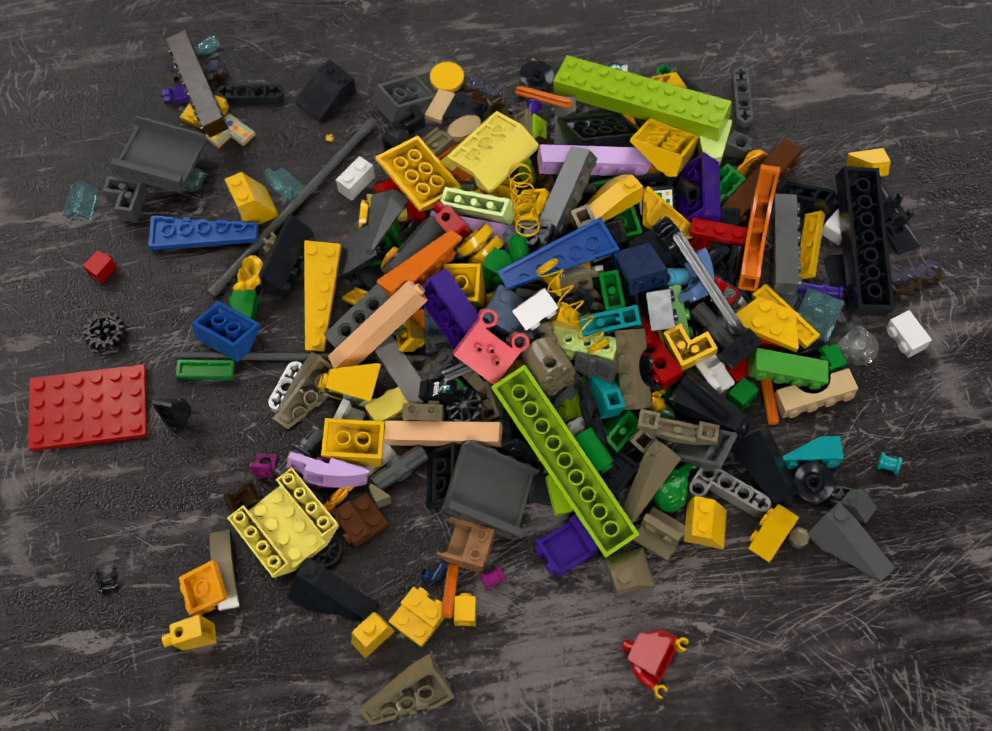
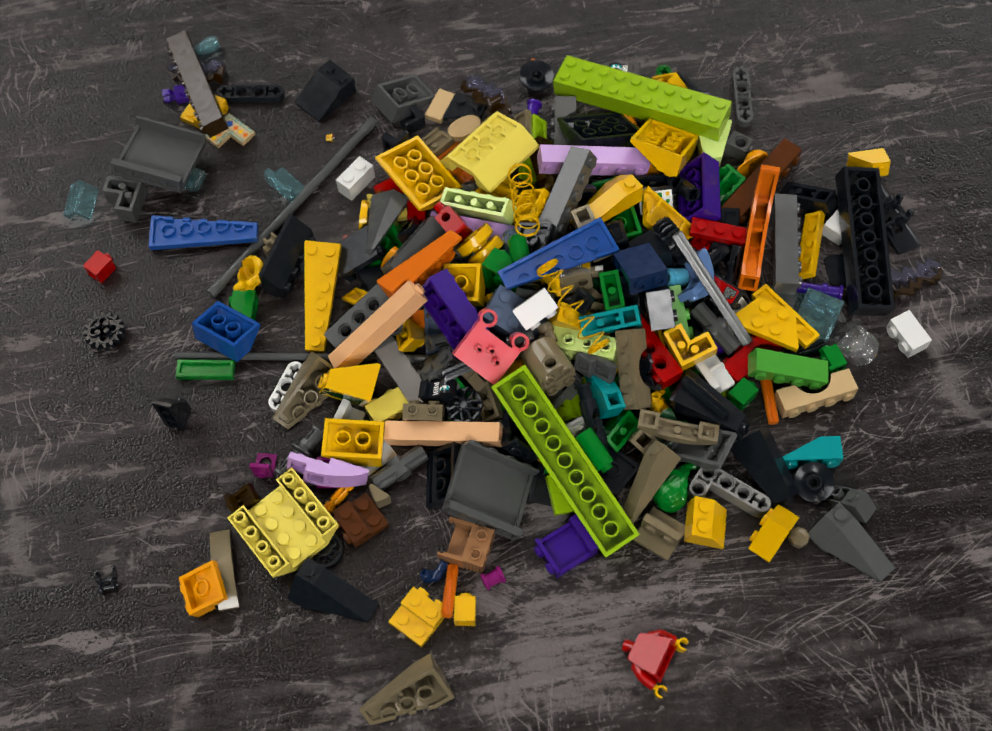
(87, 407): red plate -> none
(190, 633): yellow torso -> none
(251, 199): yellow slope -> none
(371, 634): yellow torso -> none
(447, 76): yellow tile -> none
(544, 97): orange axle -> none
(629, 572): dark tan slope -> none
(739, 349): black brick -> none
(889, 463): teal bush -> none

